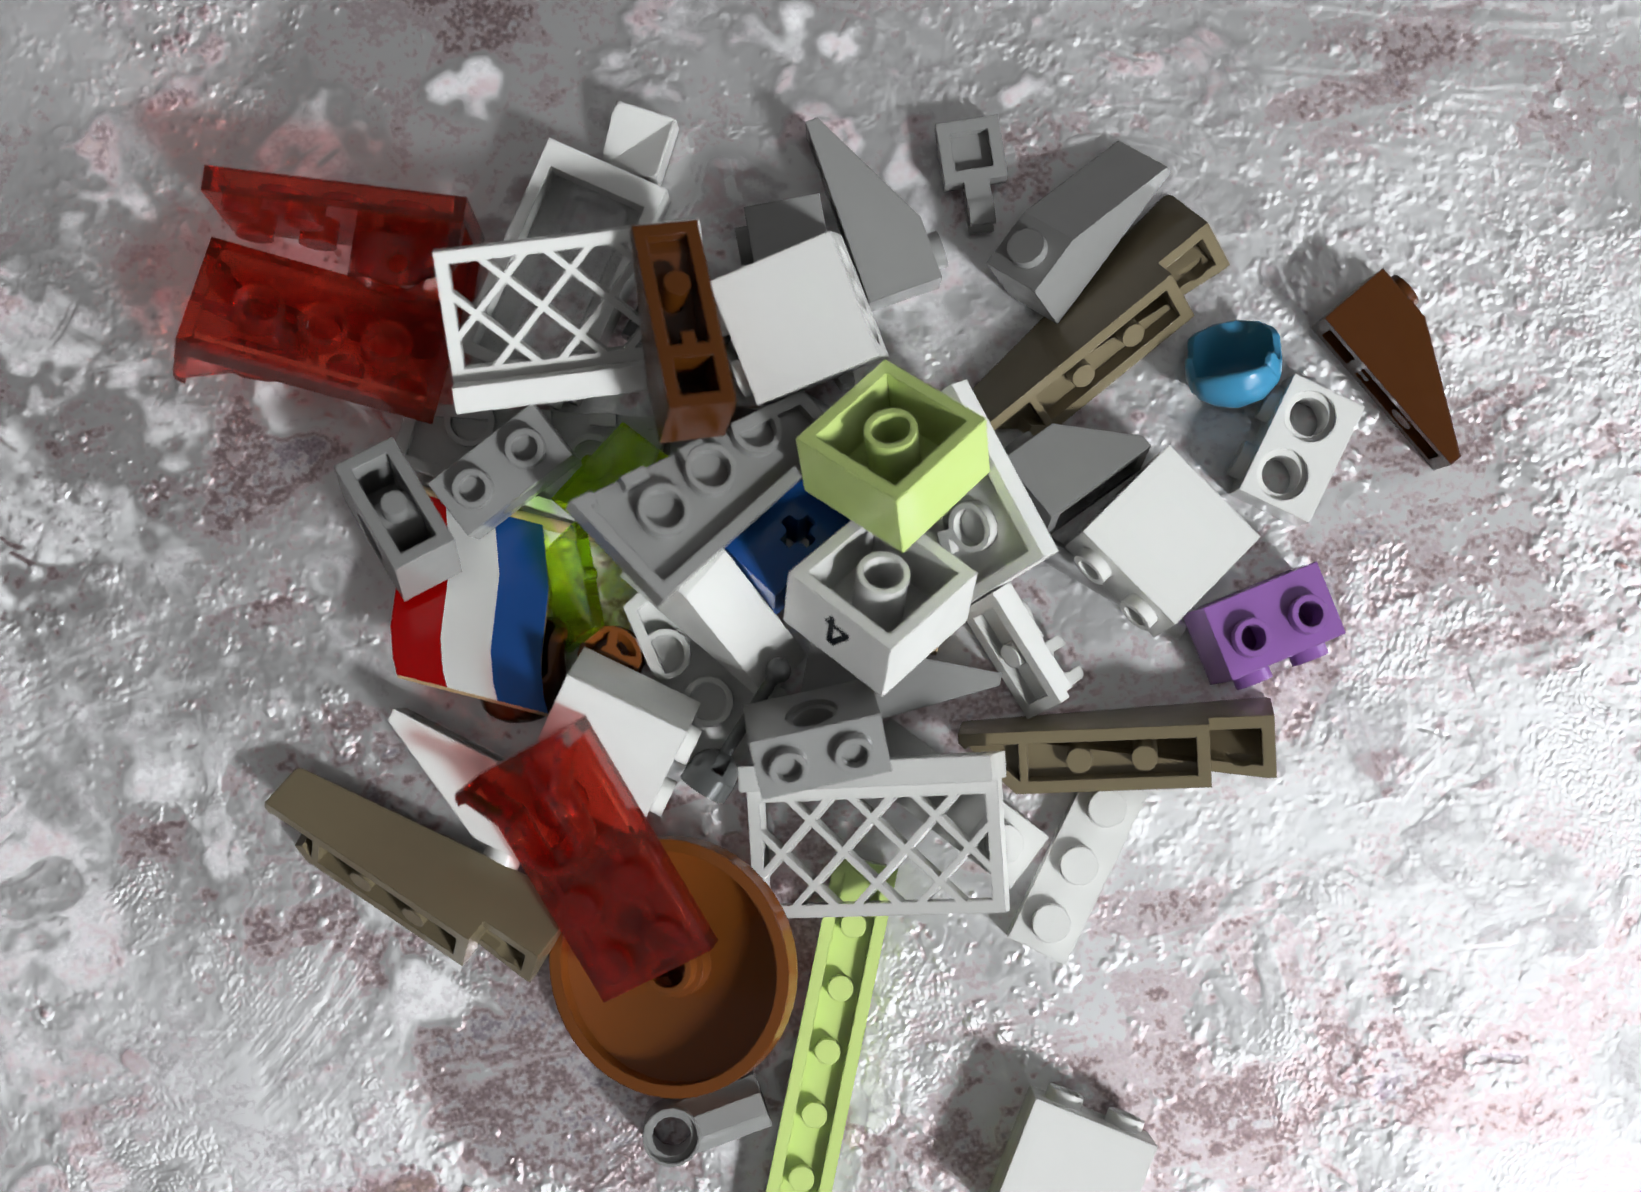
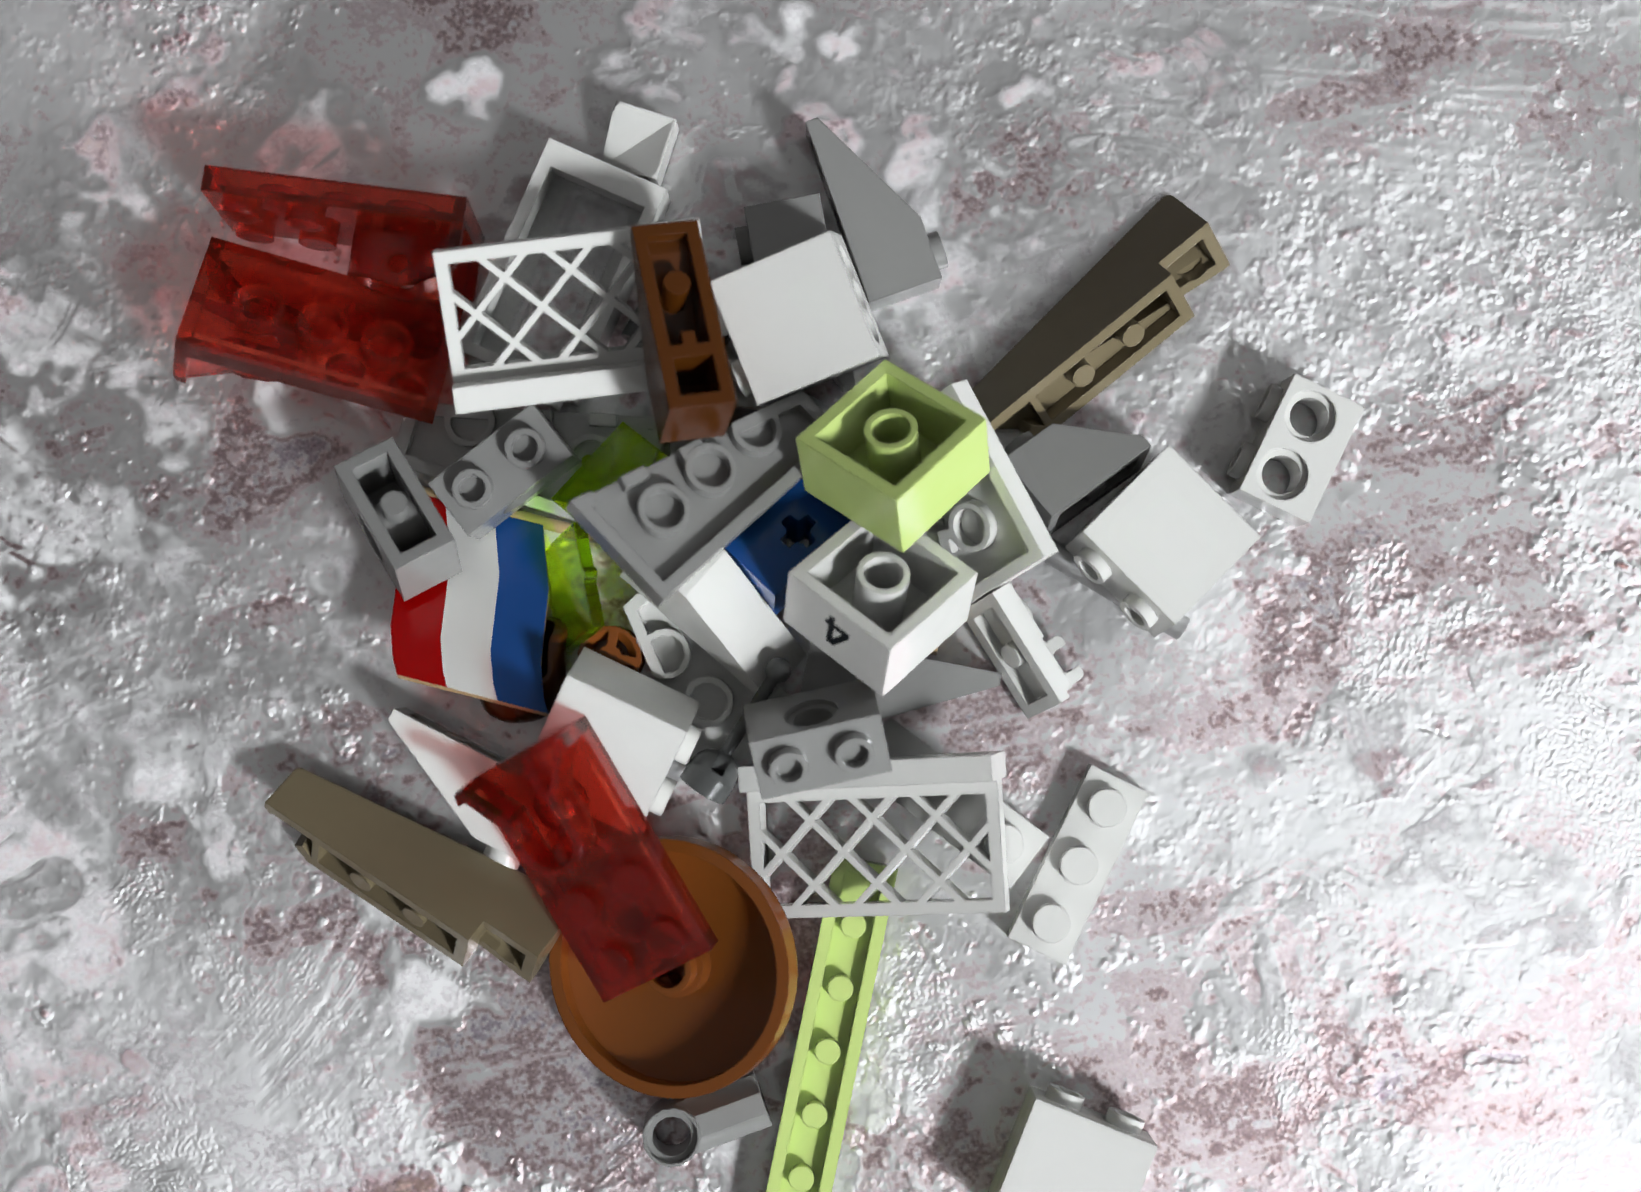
(973, 160): light grey plate -> none
(1075, 229): light grey slope -> none
(1130, 746): dark tan wedge -> none
(1233, 363): dark azure hair -> none
(1263, 625): medium lavender brick -> none
(1392, 357): reddish brown slope -> none

